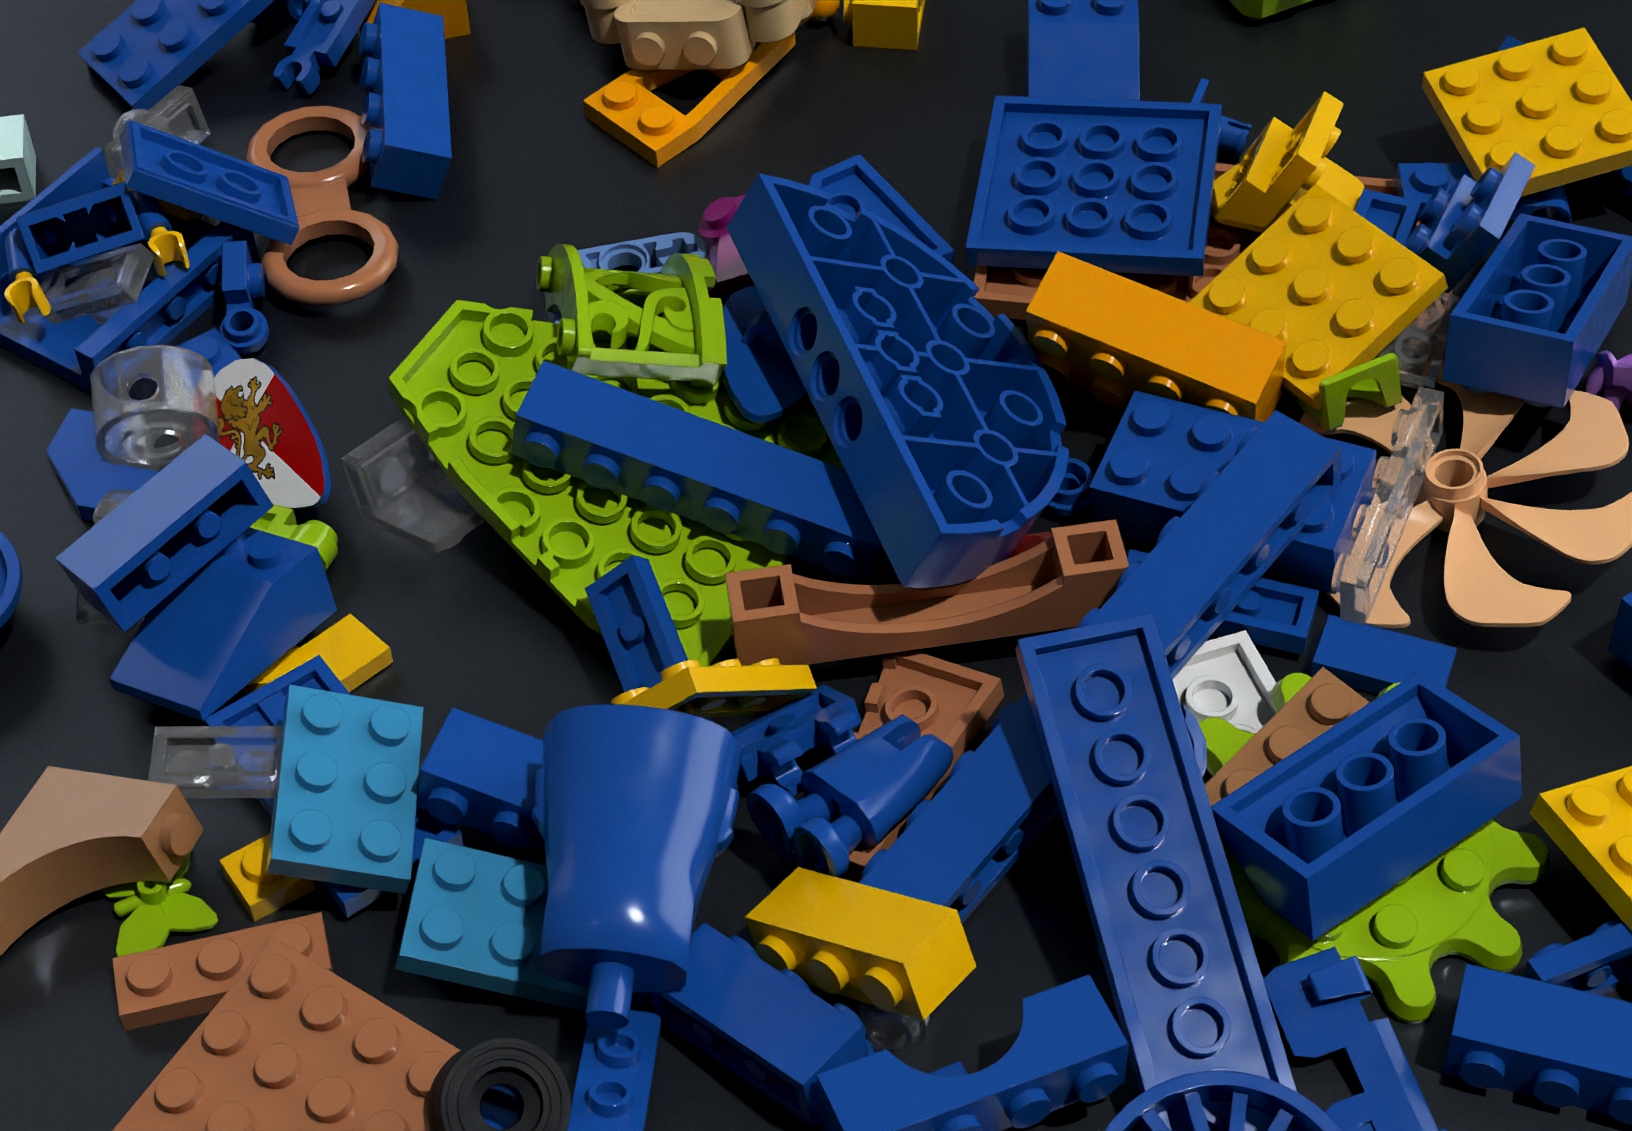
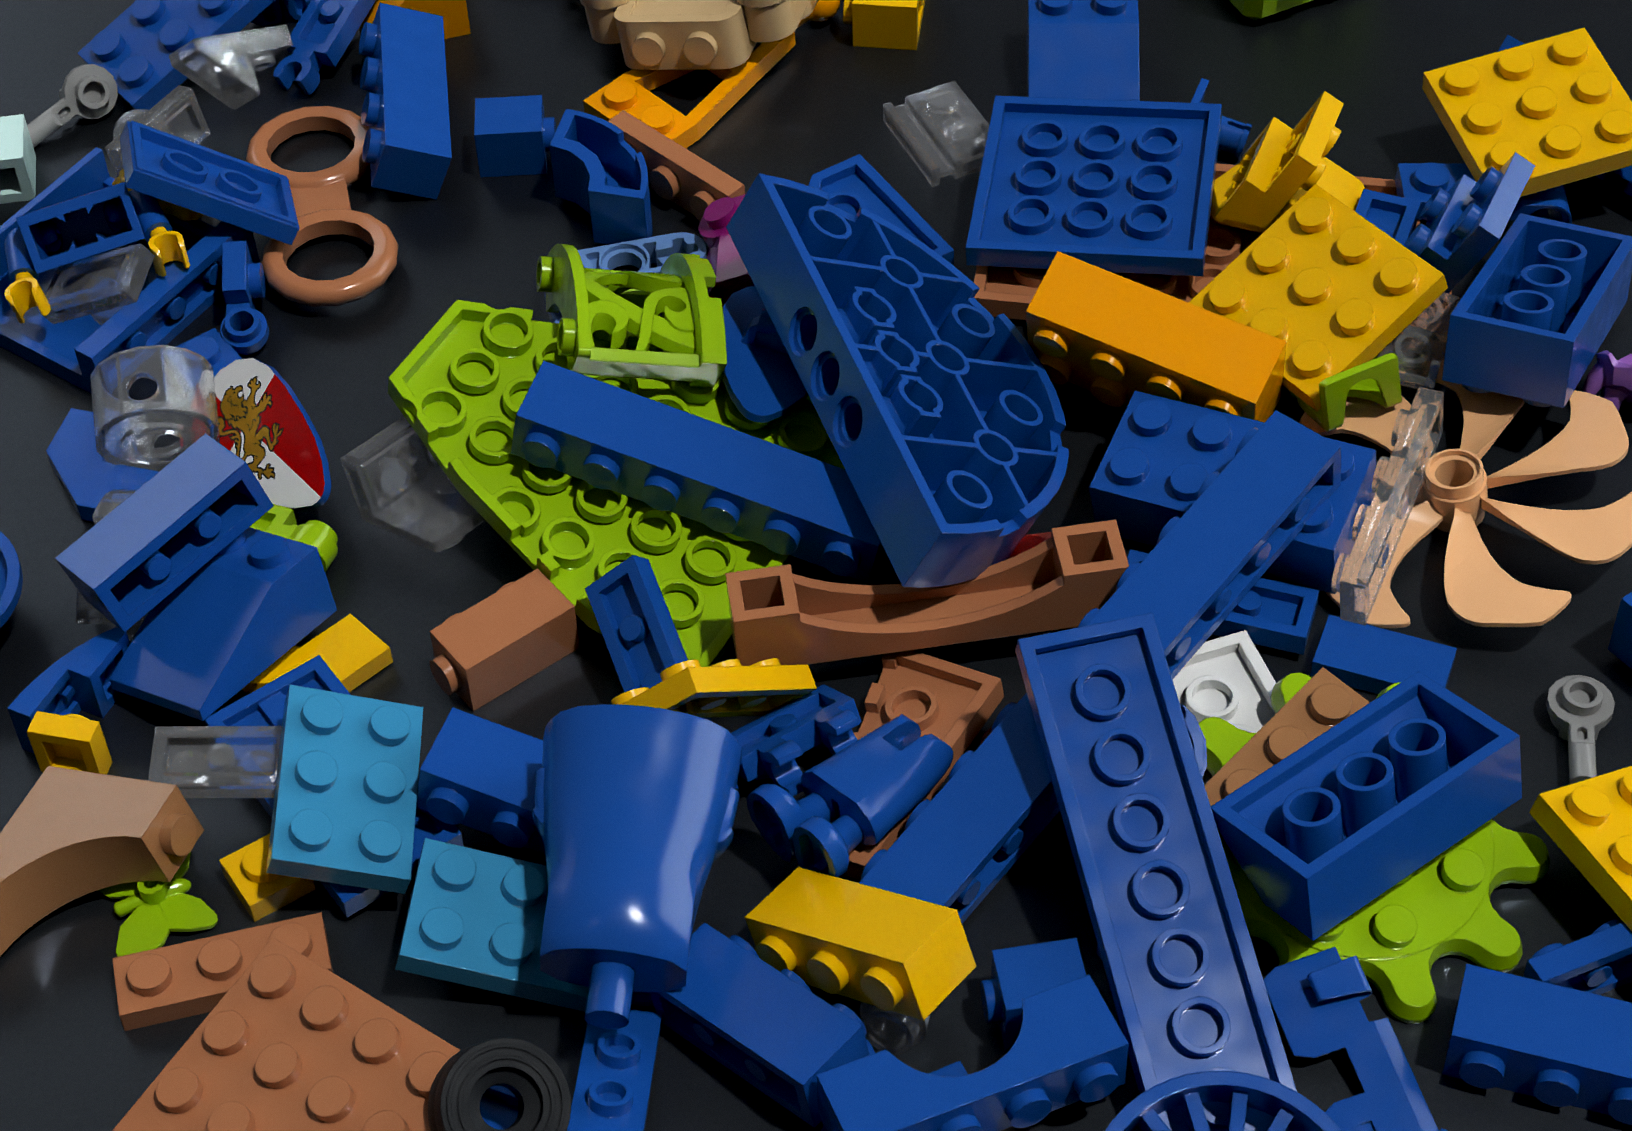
(69, 742): none -> yellow plate
(73, 683): none -> blue slope
(86, 92): none -> light grey plate
(227, 62): none -> clear slope
(503, 640): none -> nougat brick
(512, 135): none -> blue brick
(602, 177): none -> blue brick
(674, 170): none -> nougat plate
(939, 131): none -> clear plate
(1022, 973): none -> blue brick
(1074, 493): blue plate -> none
(1579, 711): none -> light grey plate

